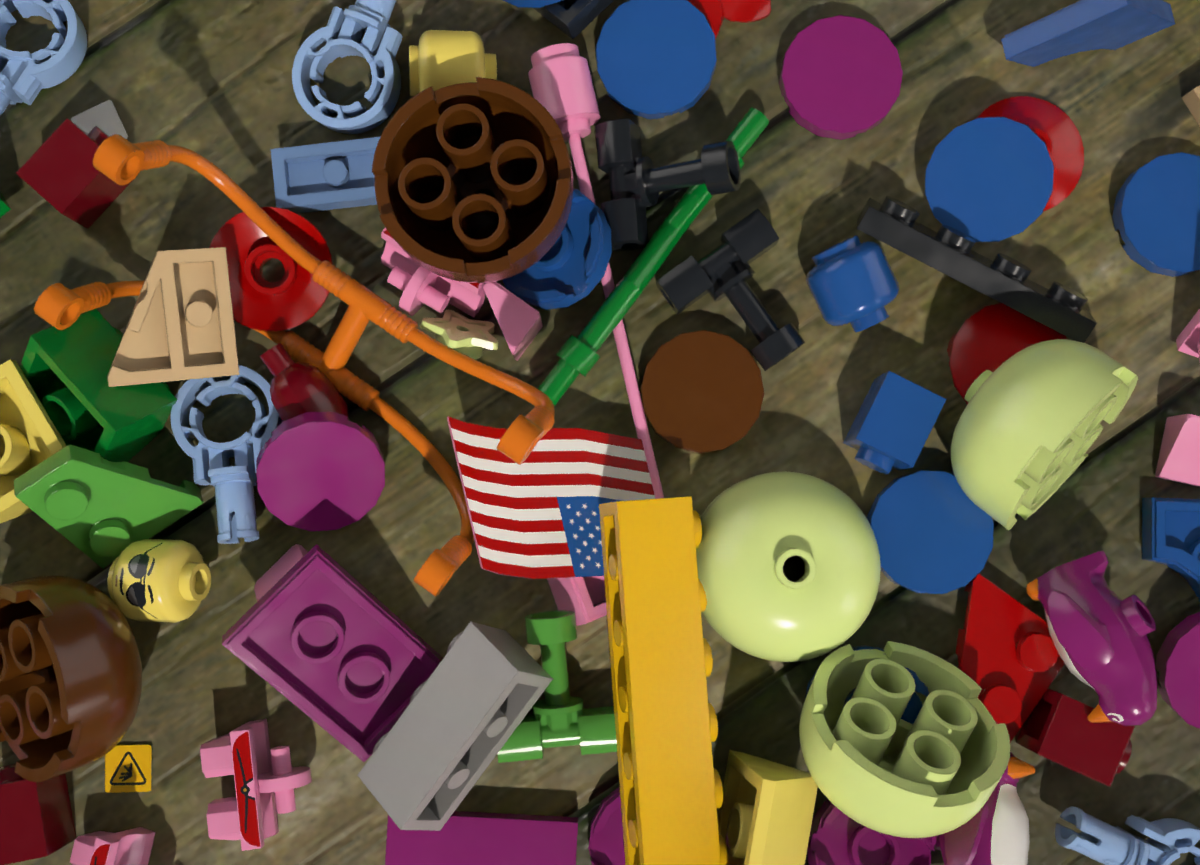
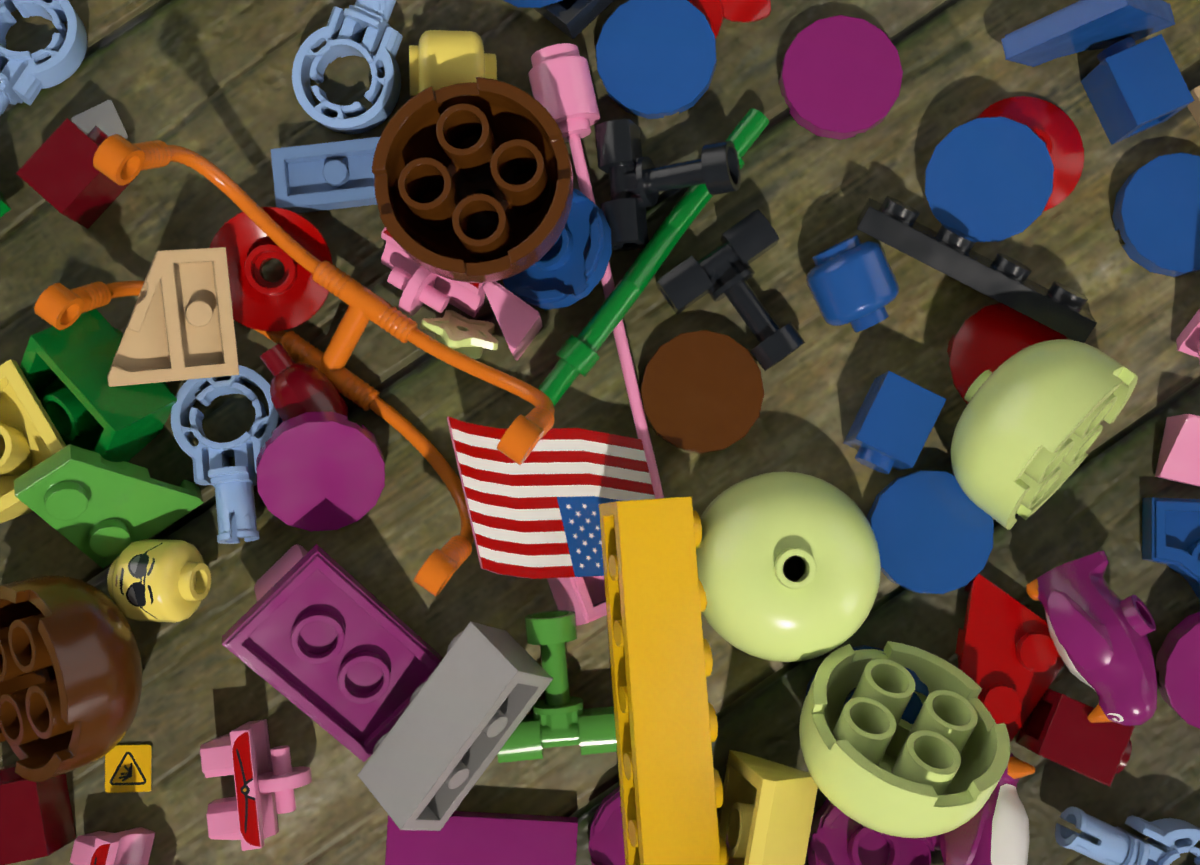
(1135, 87): none -> blue brick

